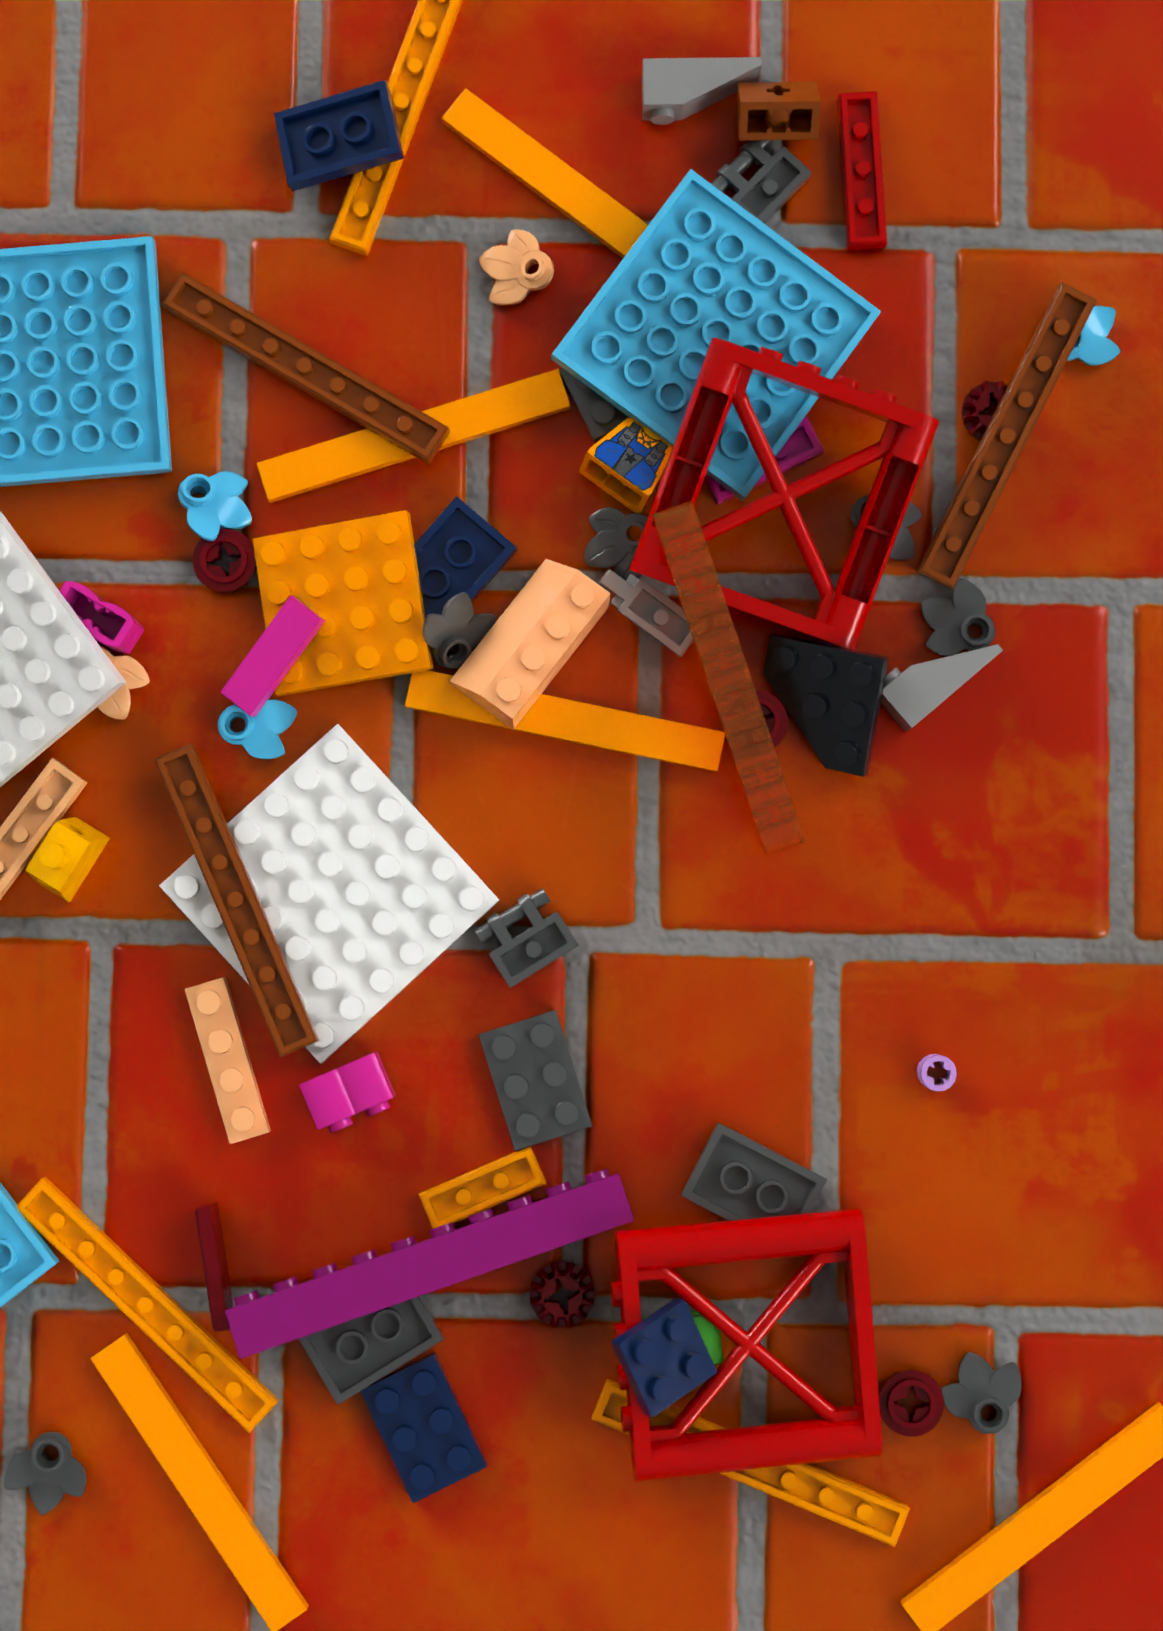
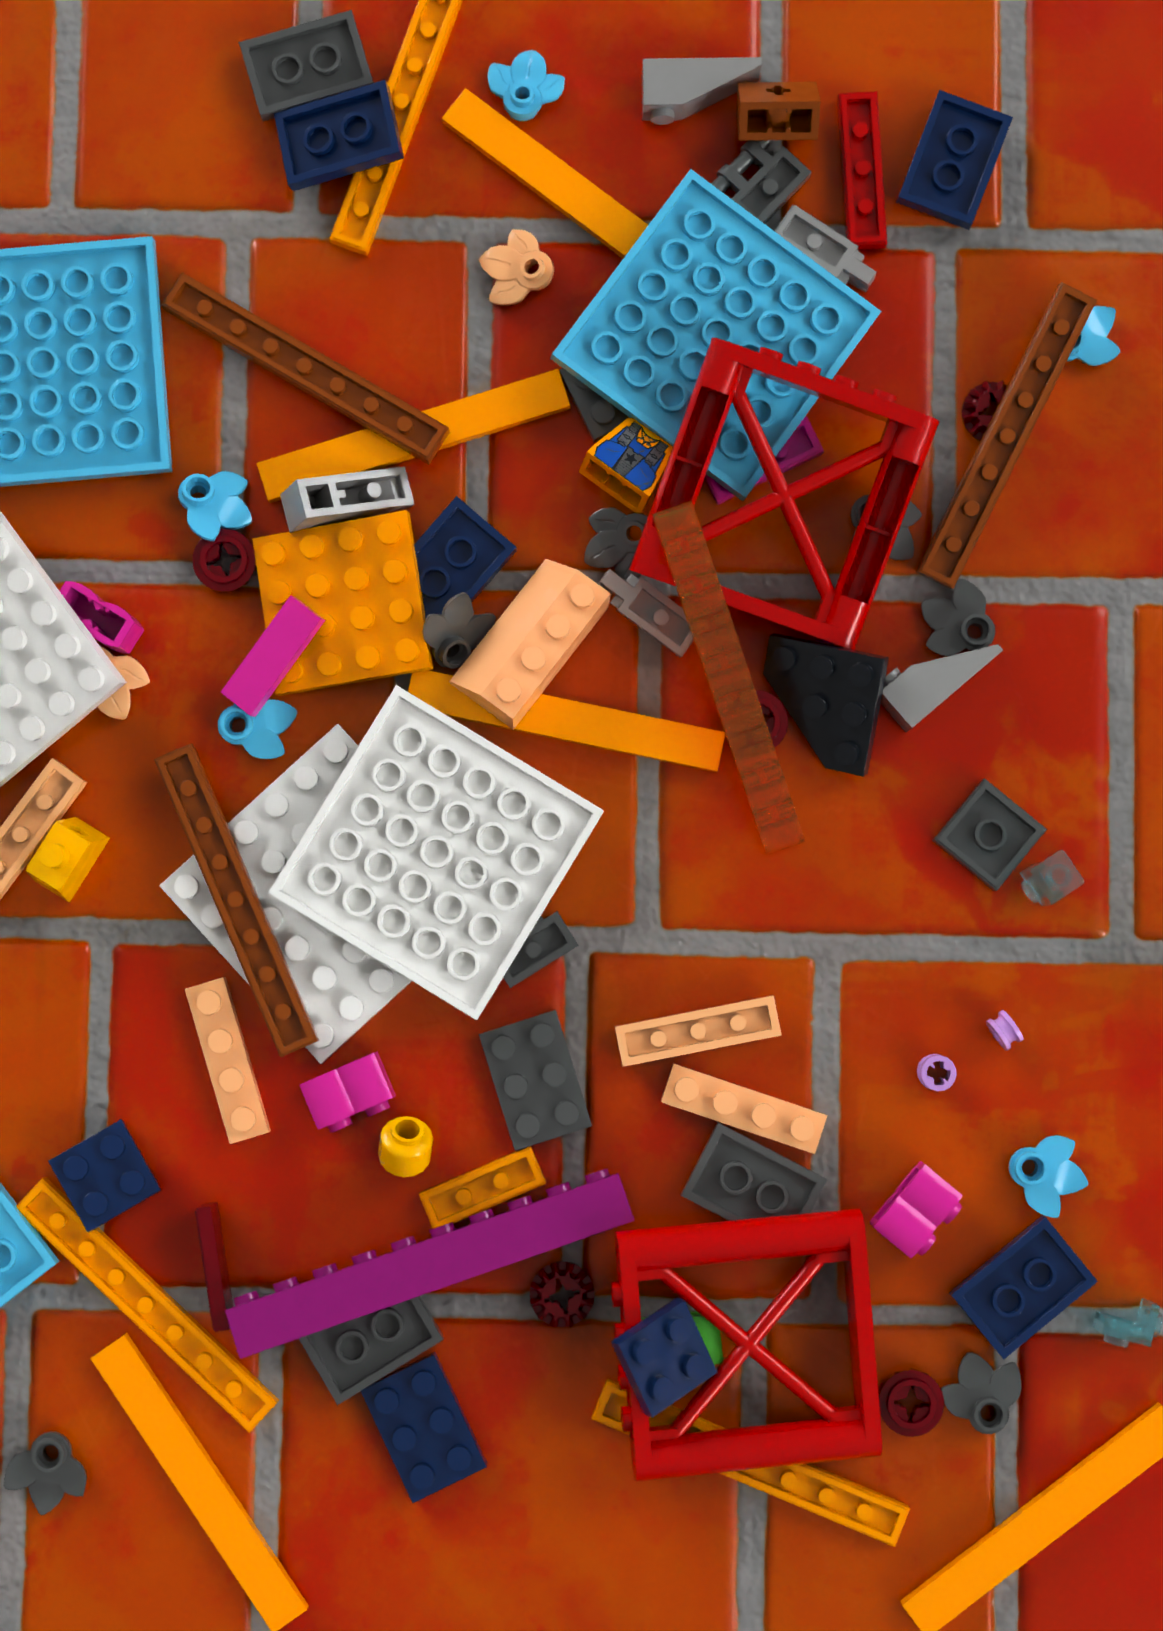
(105, 1175): none -> dark blue plate
(305, 63): none -> dark grey plate
(345, 497): none -> light grey slope
(405, 1146): none -> yellow head
(436, 852): none -> white plate
(525, 85): none -> medium azure plate
(698, 1030): none -> light nougat plate
(744, 1108): none -> light nougat plate
(826, 248): none -> light grey hinge
(917, 1210): none -> dark pink brick
(954, 159): none -> dark blue plate
(989, 834): none -> dark grey tile
(1004, 1030): none -> lavender bush
(1023, 1287): none -> dark blue plate
(1051, 879): none -> clear light blue bracket
(1052, 1174): none -> medium azure plate
(1121, 1330): none -> clear light blue bracket

